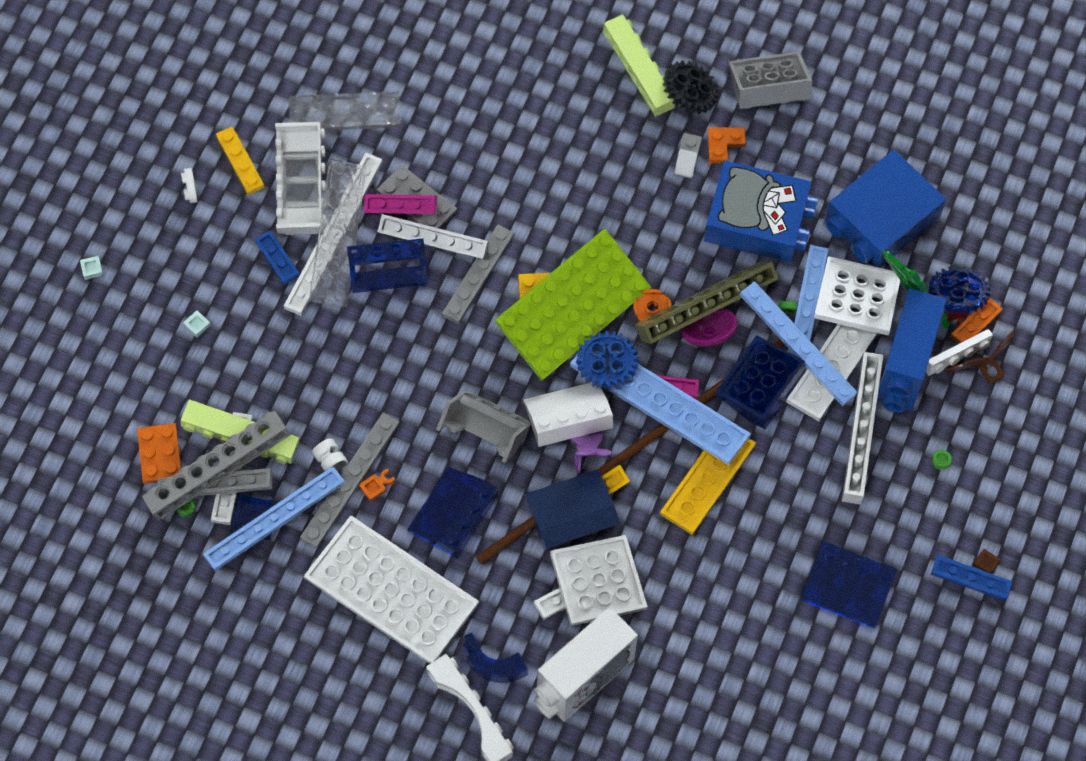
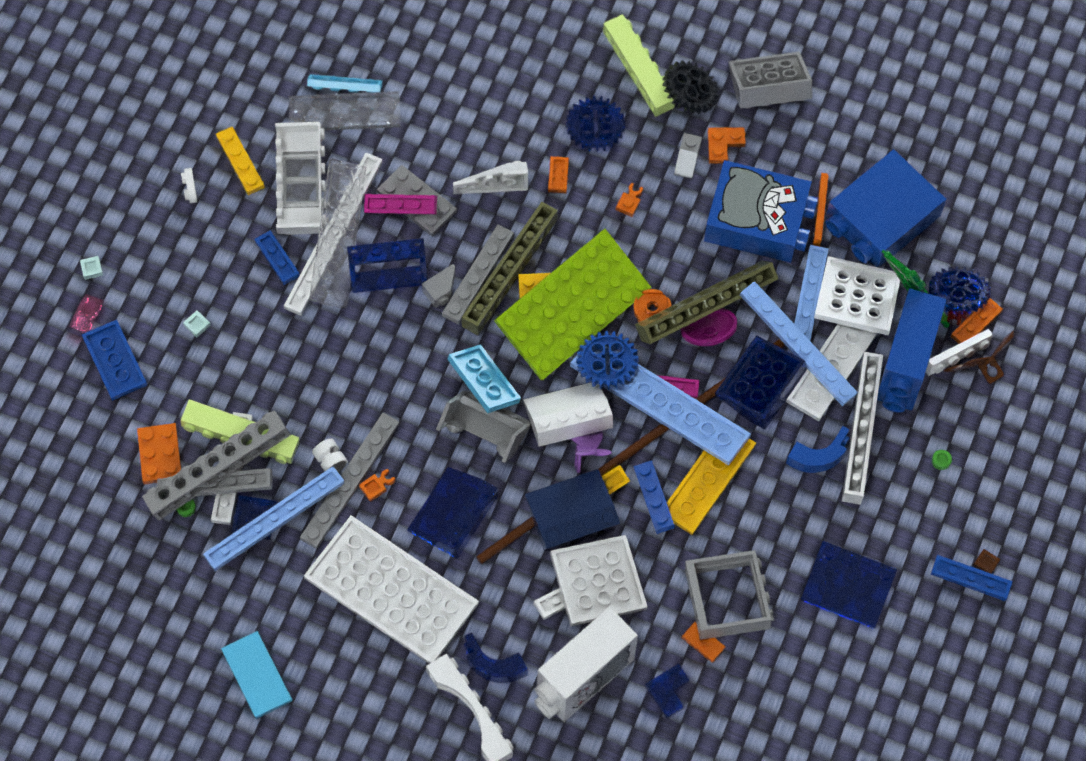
(86, 313): none -> clear pink slope
(114, 360): none -> blue plate
(256, 674): none -> medium azure tile
(337, 83): none -> medium azure plate
(433, 236): plate -> none
(439, 287): none -> light grey slope
(484, 378): none -> medium azure plate
(499, 179): none -> white wedge
(508, 268): none -> olive brick
(558, 174): none -> orange plate
(578, 124): none -> clear blue gear
(629, 202): none -> orange plate
(654, 497): none -> blue plate
(663, 688): none -> clear blue plate
(709, 648): none -> orange plate
(724, 562): none -> light grey window
(788, 307): bright green tile -> none
(819, 460): none -> blue arch
(820, 211): none -> orange tile

